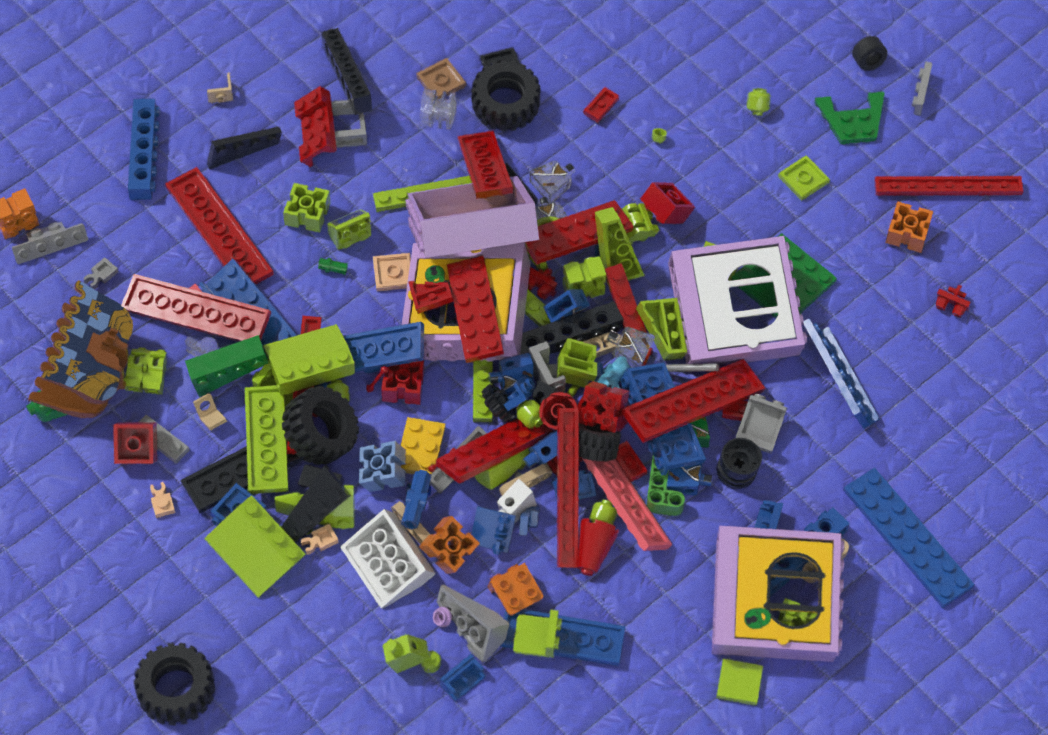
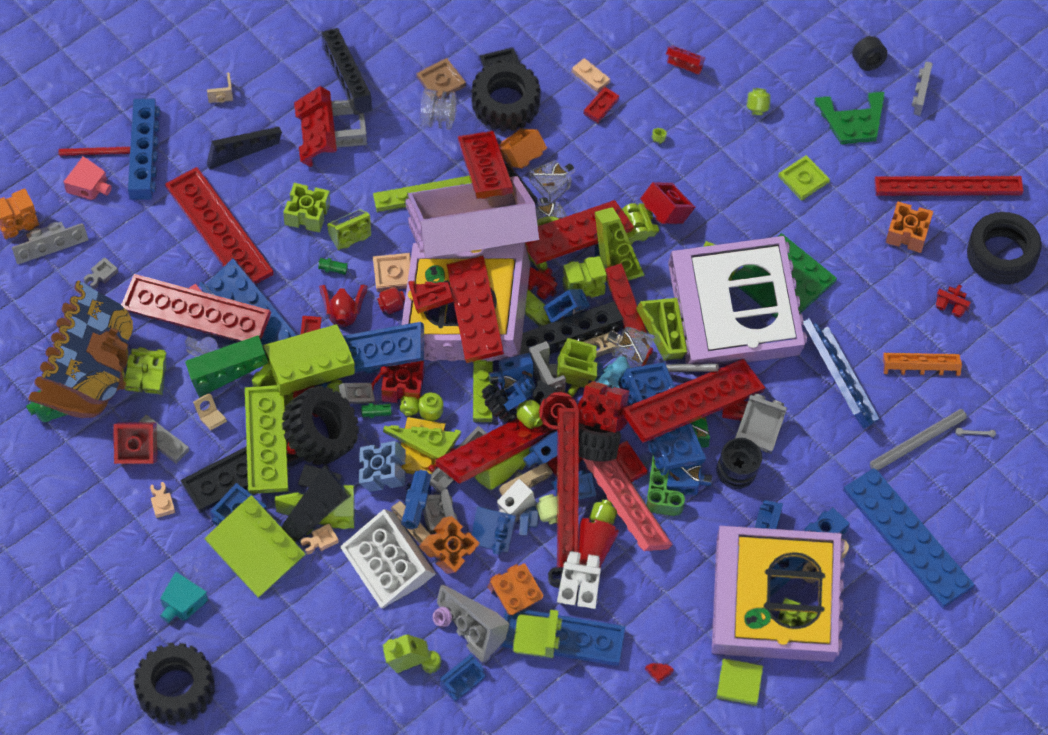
(87, 180): none -> coral torso
(94, 151): none -> red bar
(181, 598): none -> teal torso
(342, 308): none -> red piece
(357, 392): none -> light grey plate
(375, 410): none -> green pin
(391, 300): none -> red head
(409, 405): none -> lime piece
(428, 441): none -> lime wing
(430, 406): none -> lime head
(437, 508): none -> light grey bracket
(522, 147): none -> orange slope
(547, 509): none -> yellowish green head
(555, 571): none -> black bush
(580, 575): none -> white hips
(590, 75): none -> light nougat plate
(659, 671): none -> red tile
(685, 59): none -> red bracket
(918, 440): none -> light grey axle
(922, 362): none -> orange hinge
(959, 431): none -> light grey hinge
(1002, 270): none -> black tyre

